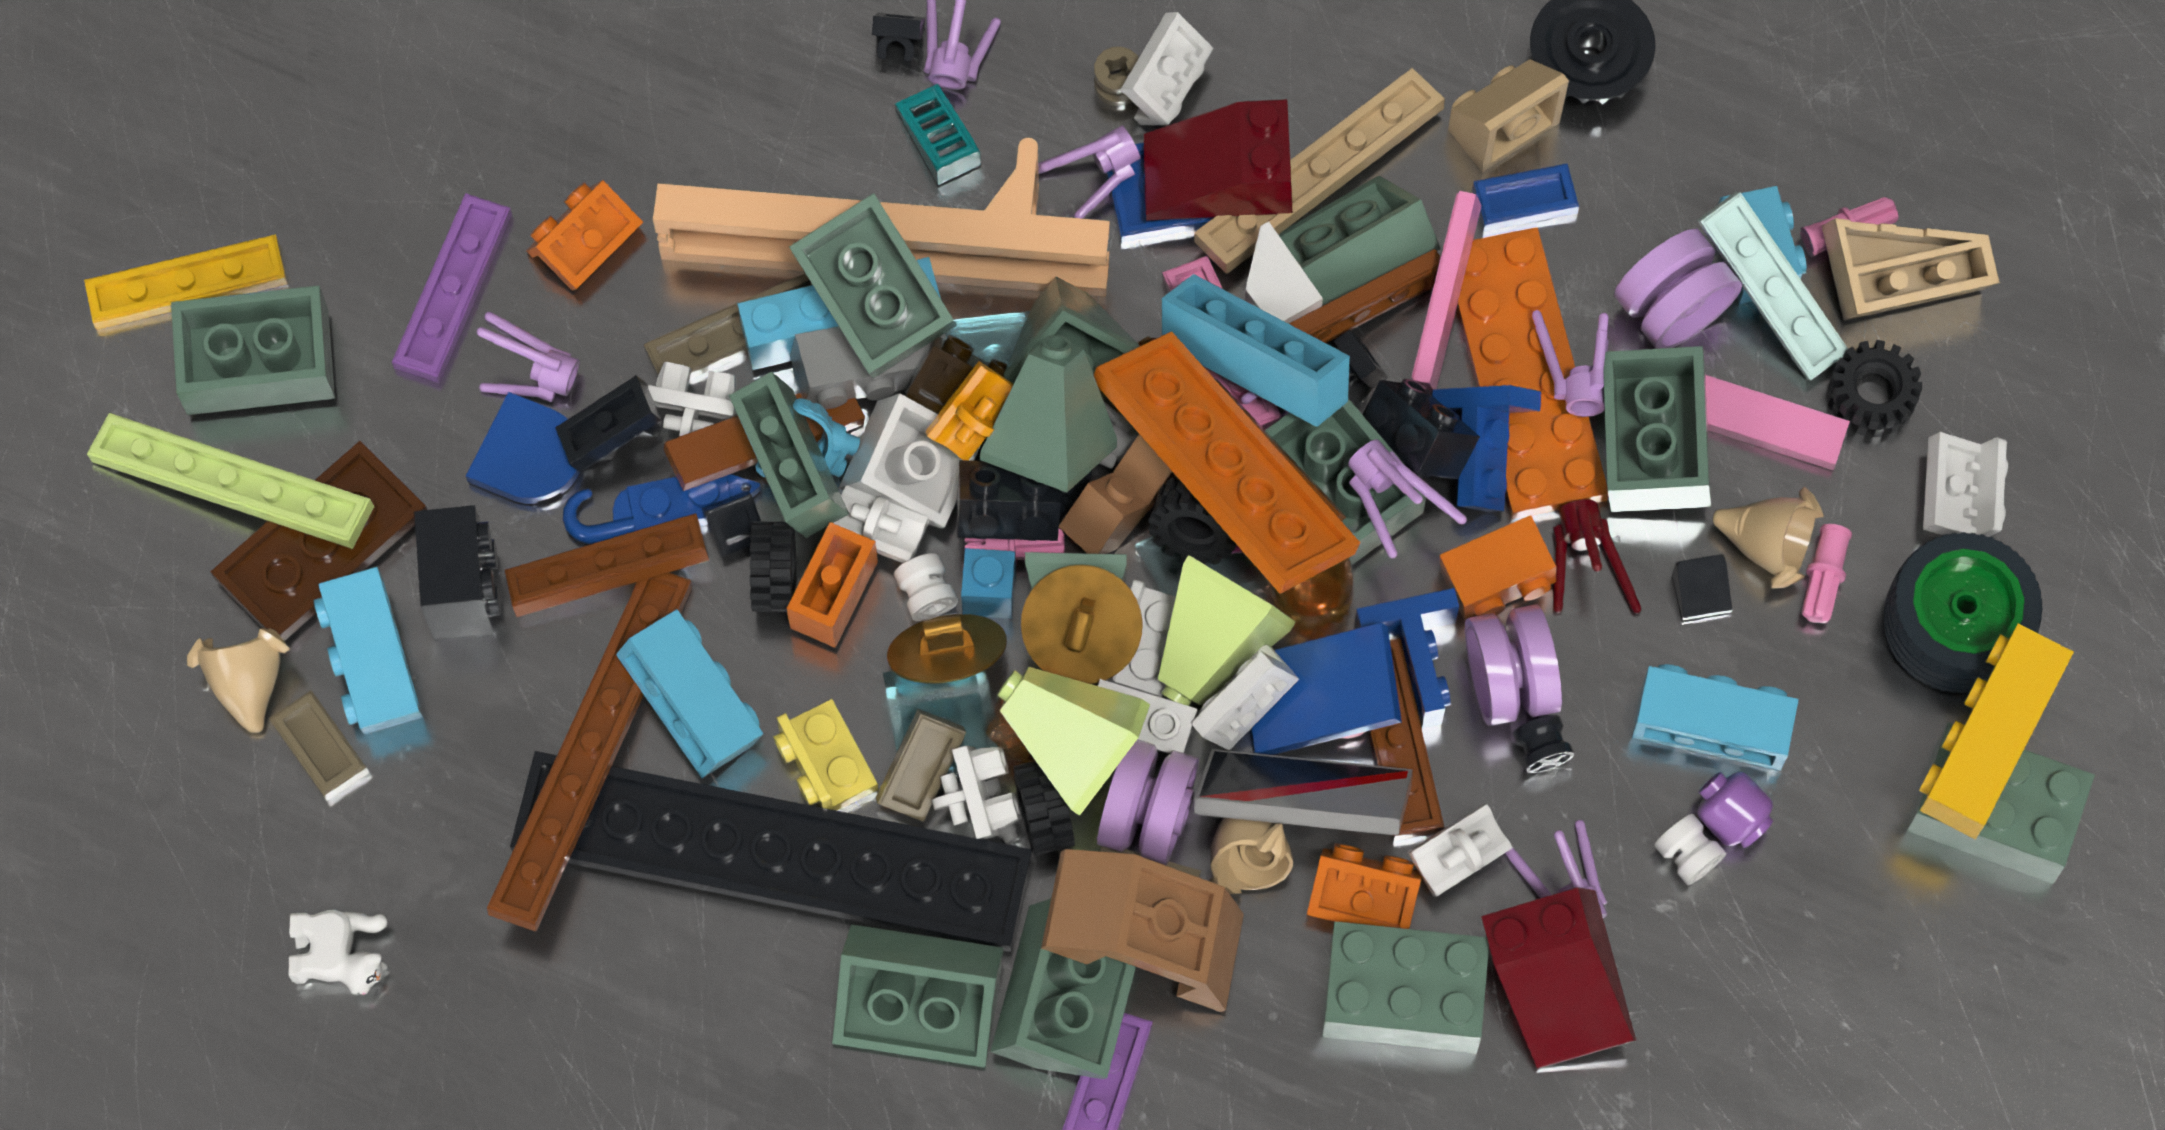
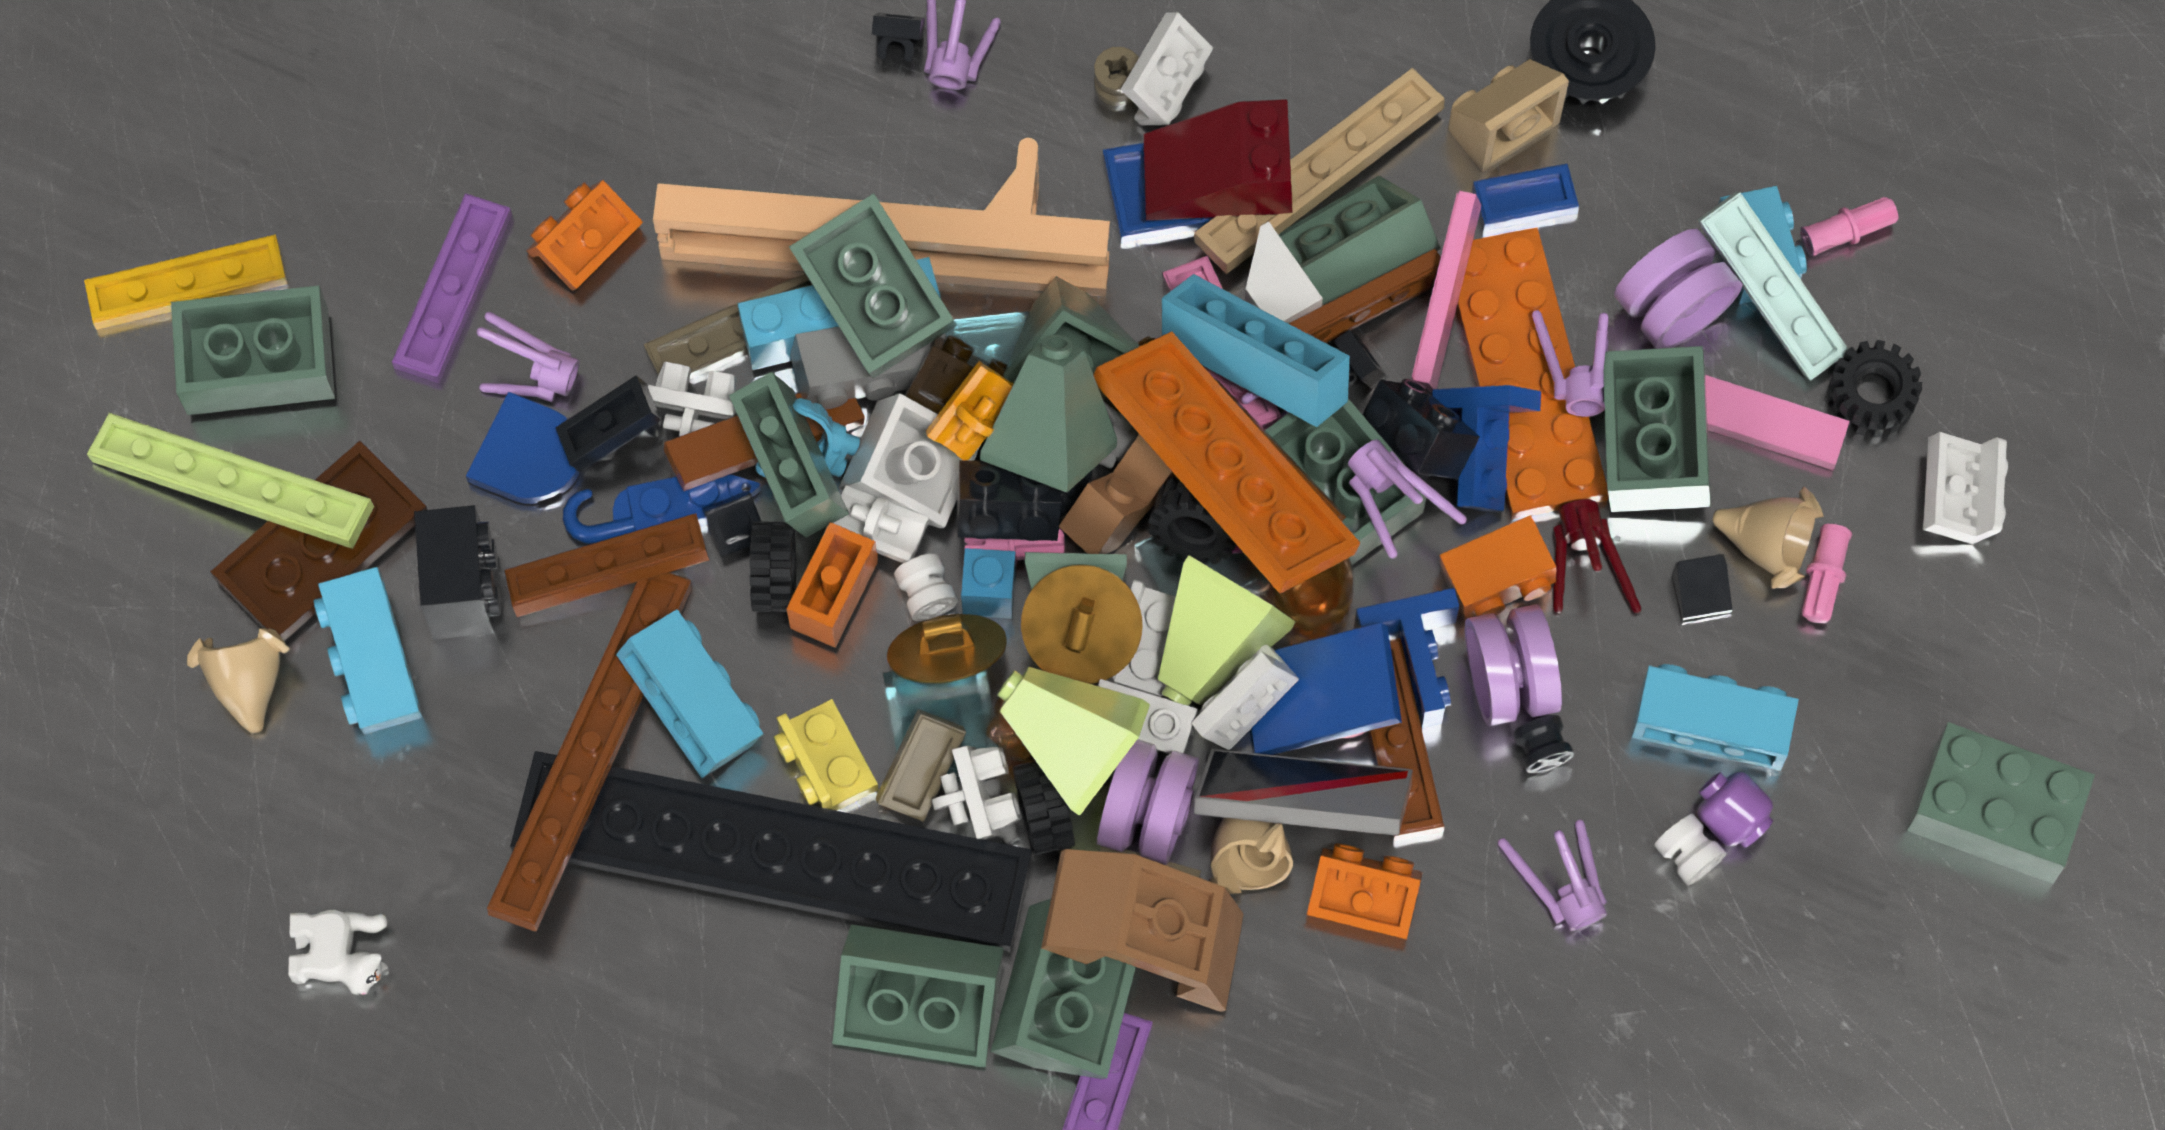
(319, 745): dark tan tile -> none
(954, 162): teal slope -> none
(1111, 152): lavender plant -> none
(1406, 987): sand green brick -> none
(1459, 850): white hips -> none
(1560, 975): dark red slope -> none
(1901, 267): tan wedge -> none
(1940, 583): wheel -> none
(1995, 731): yellow brick -> none

